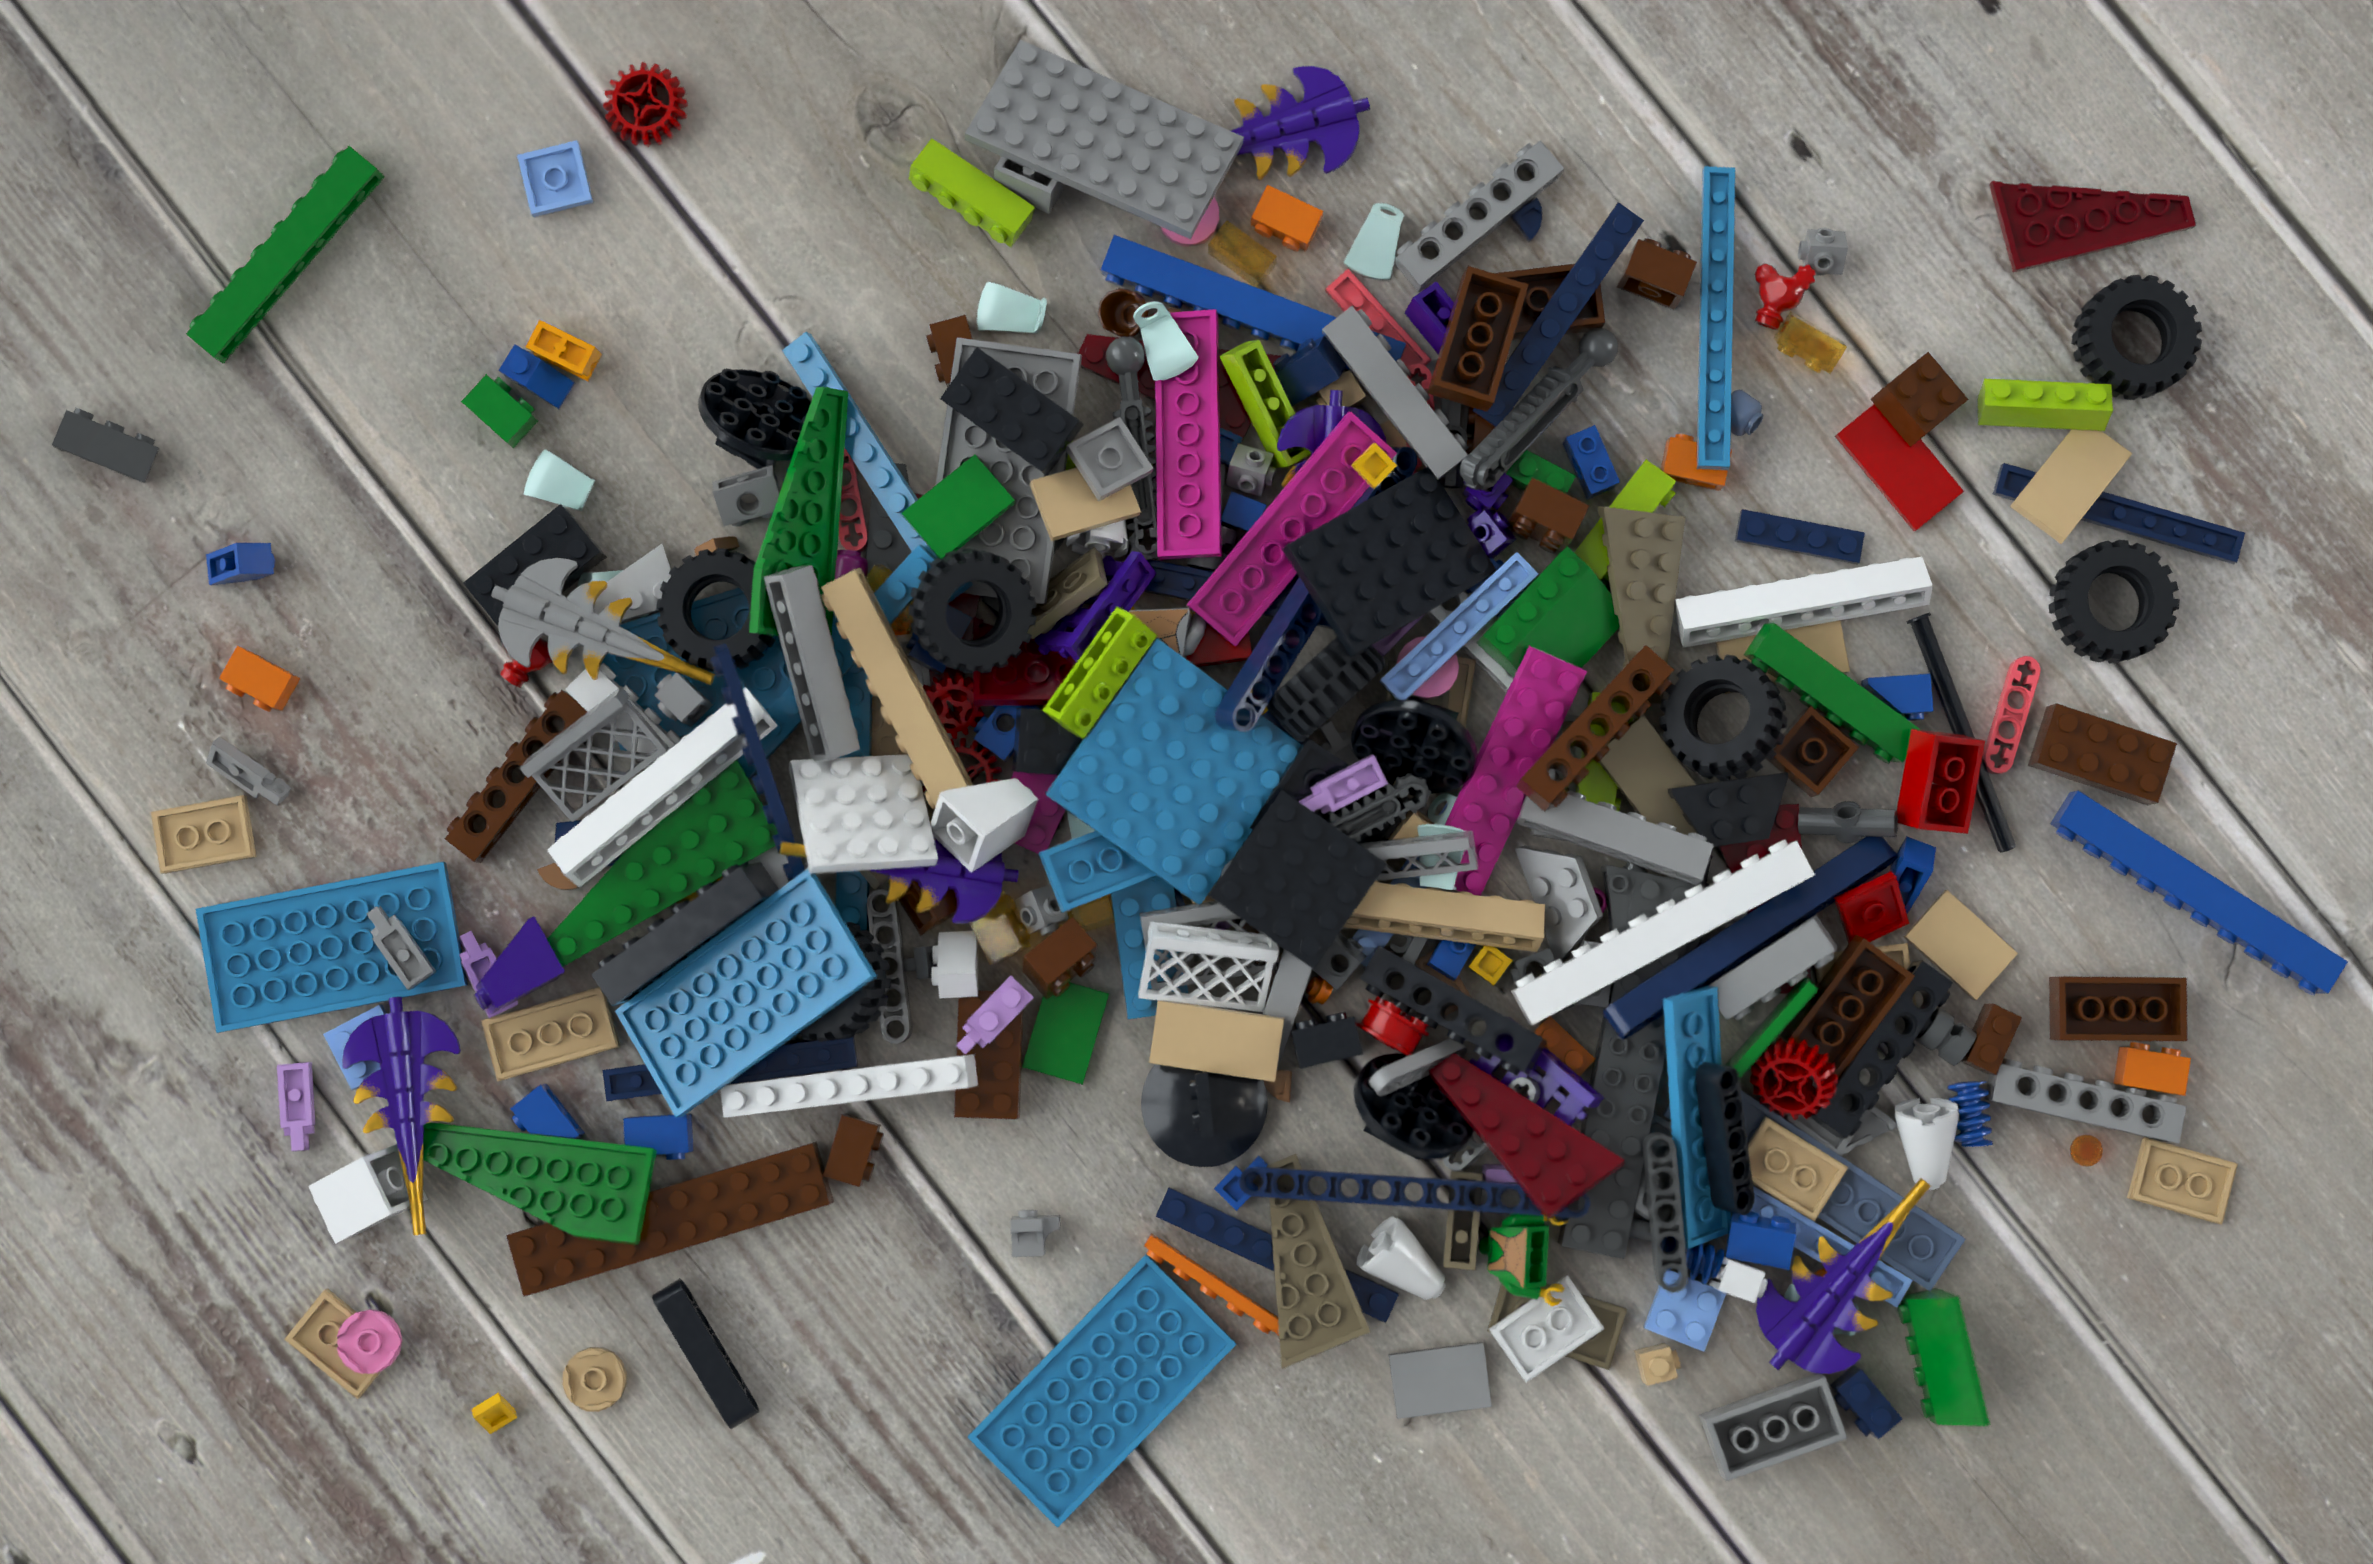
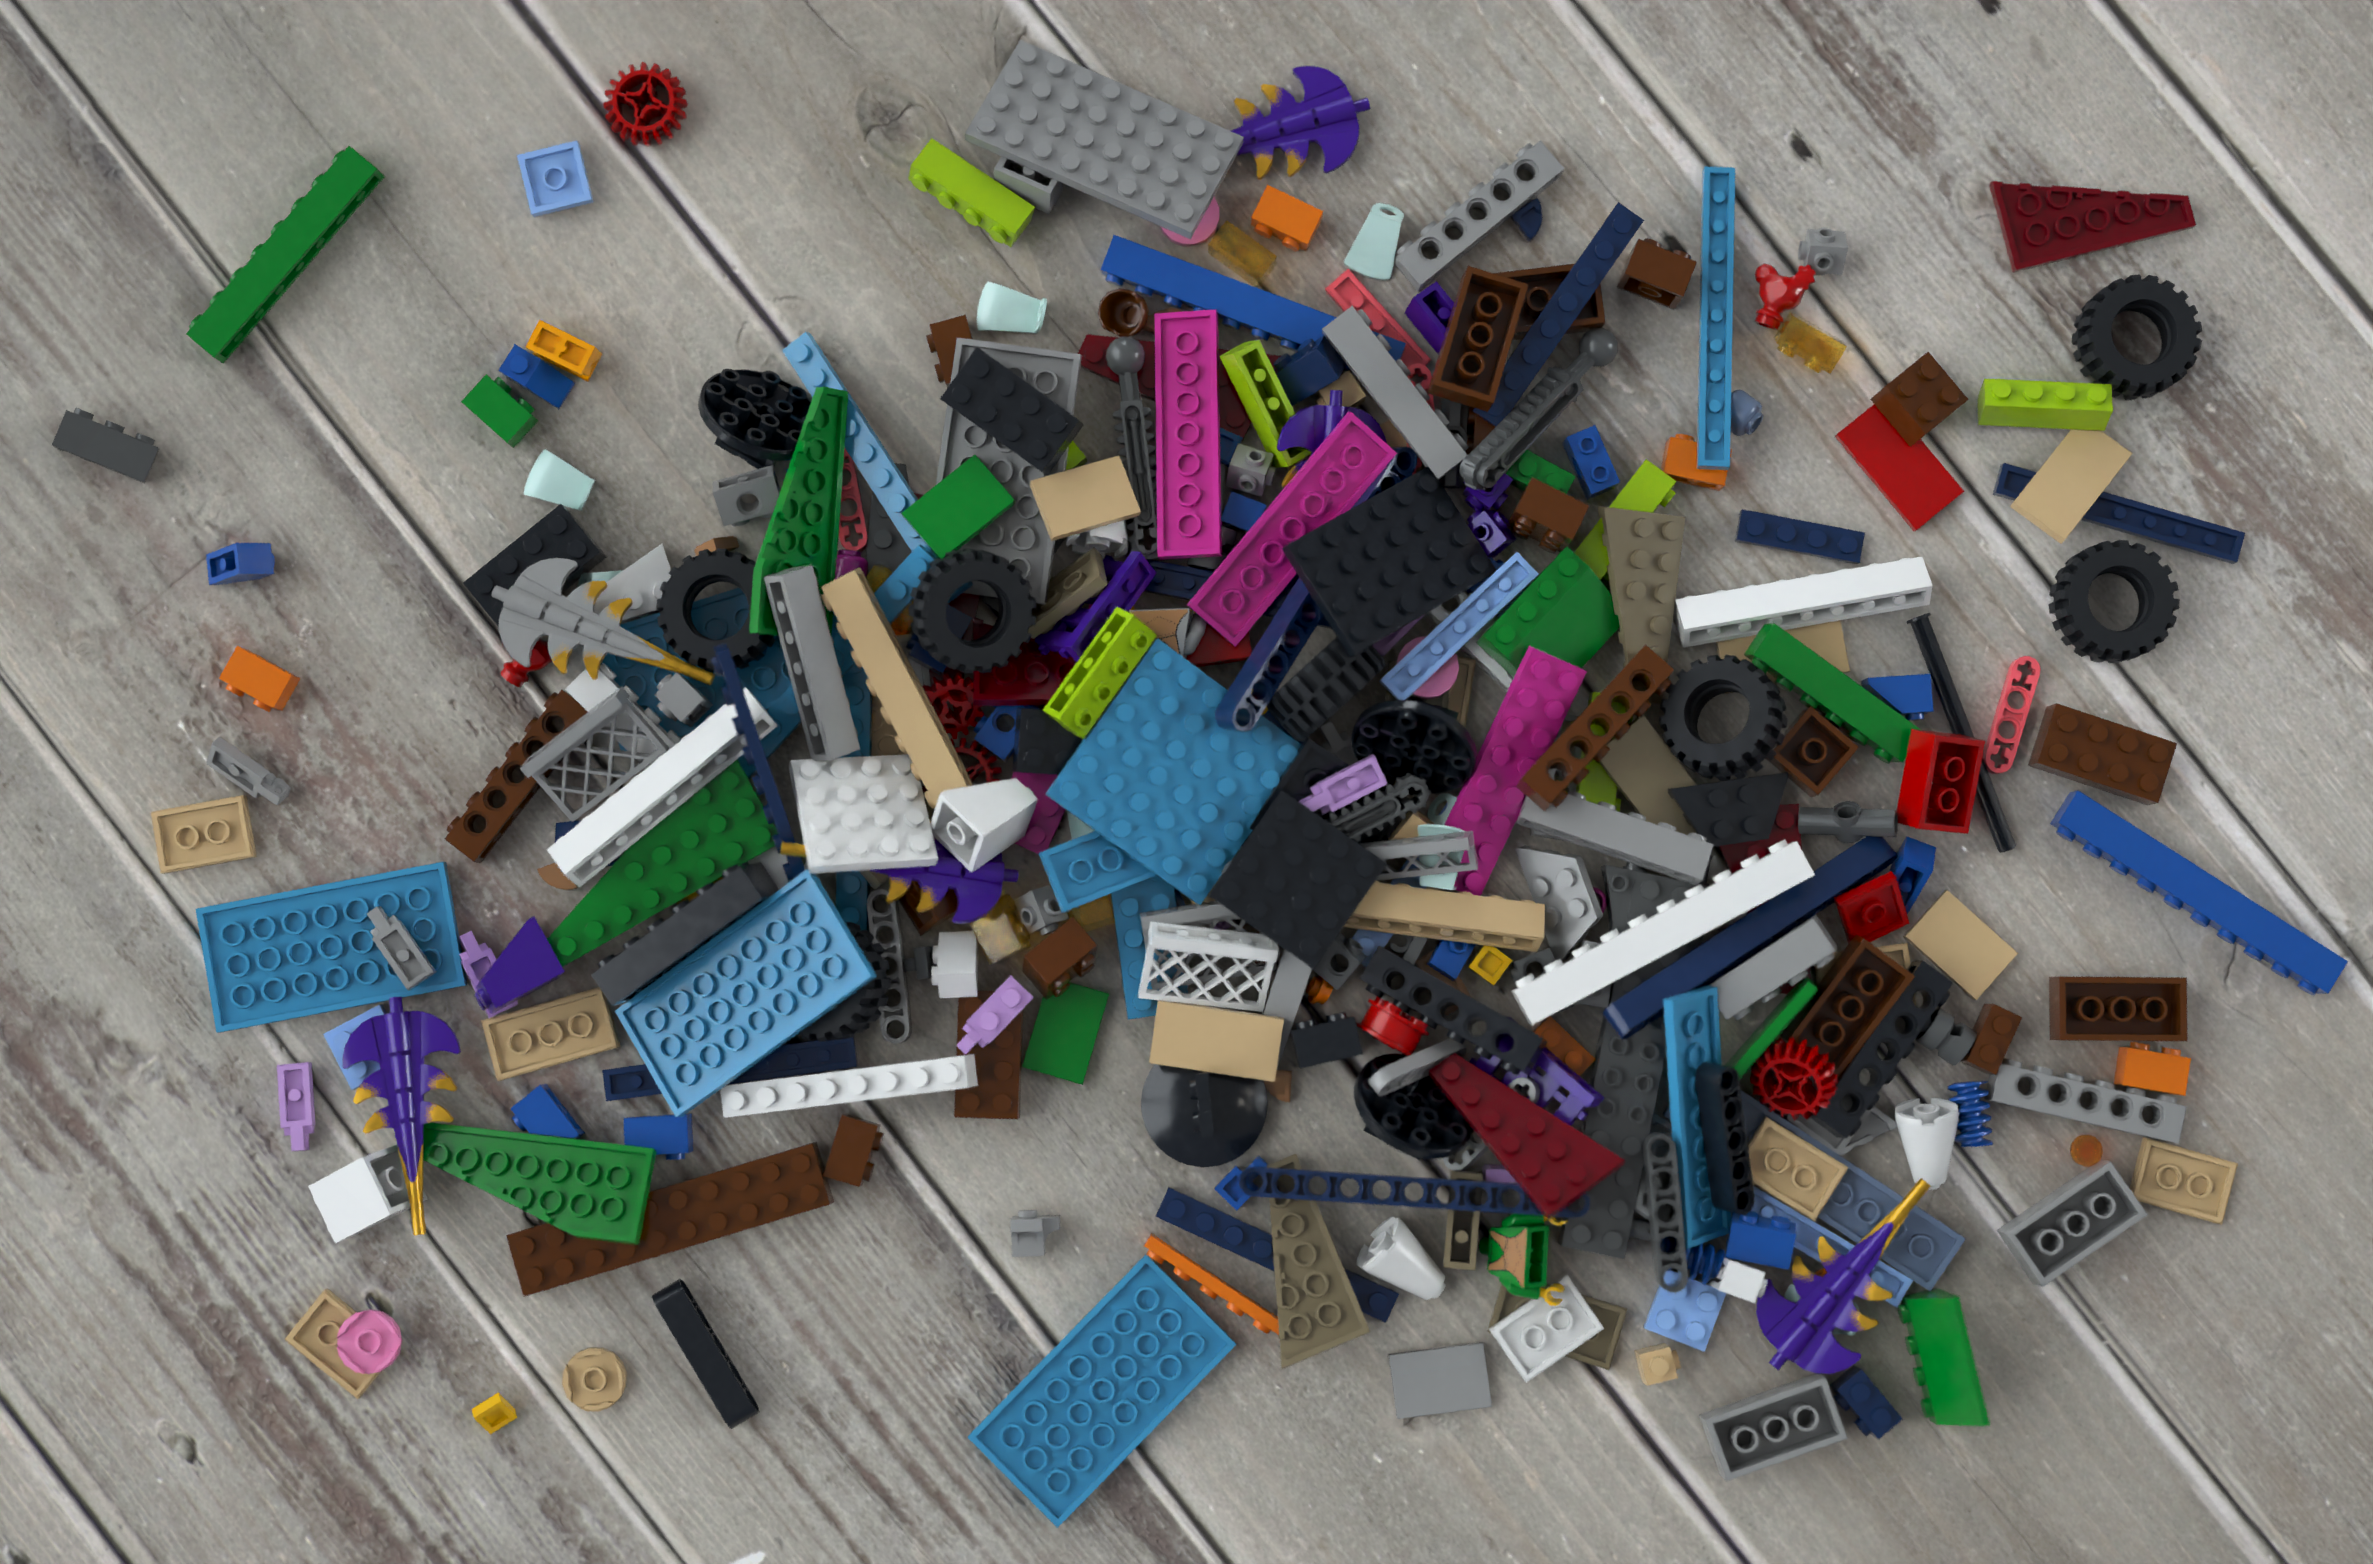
(1109, 459): light grey plate -> none
(1164, 343): light aqua piece -> none
(1373, 465): yellow plate -> none
(2072, 1222): none -> light grey brick

